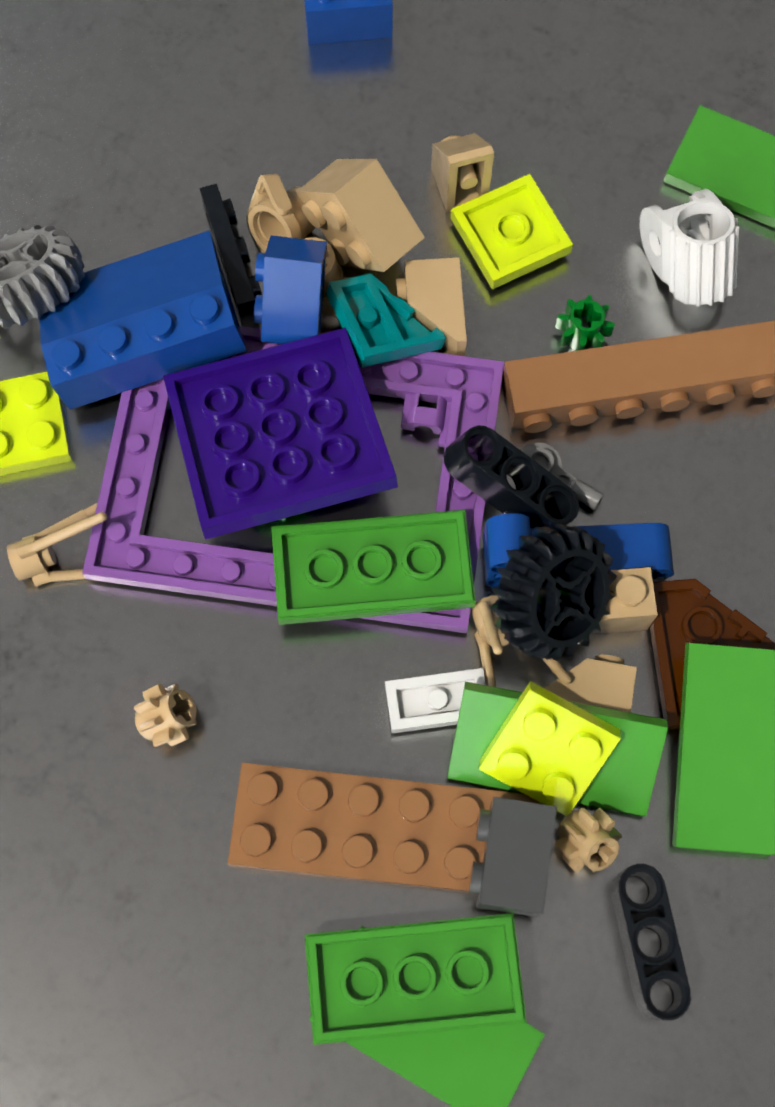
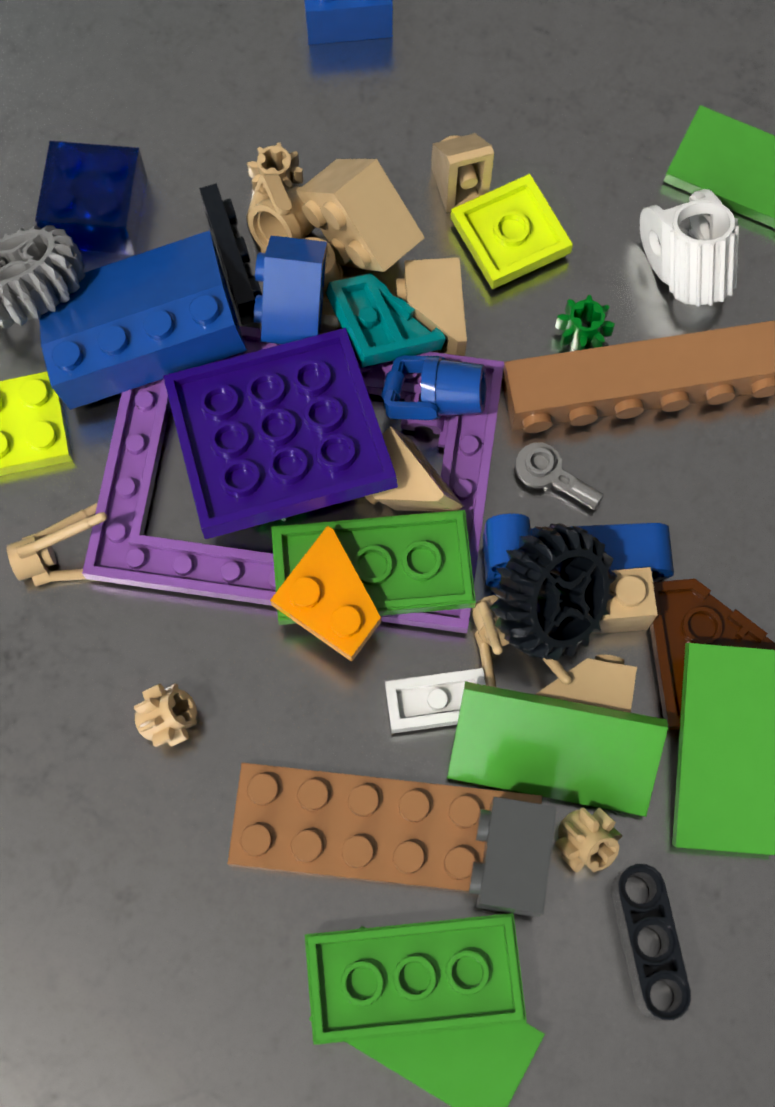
(93, 195): none -> clear blue brick
(276, 160): none -> tan gear
(329, 597): none -> light orange wing
(418, 482): none -> tan slope
(446, 388): none -> blue piece
(488, 478): black beam -> none
(549, 748): neon yellow plate -> none

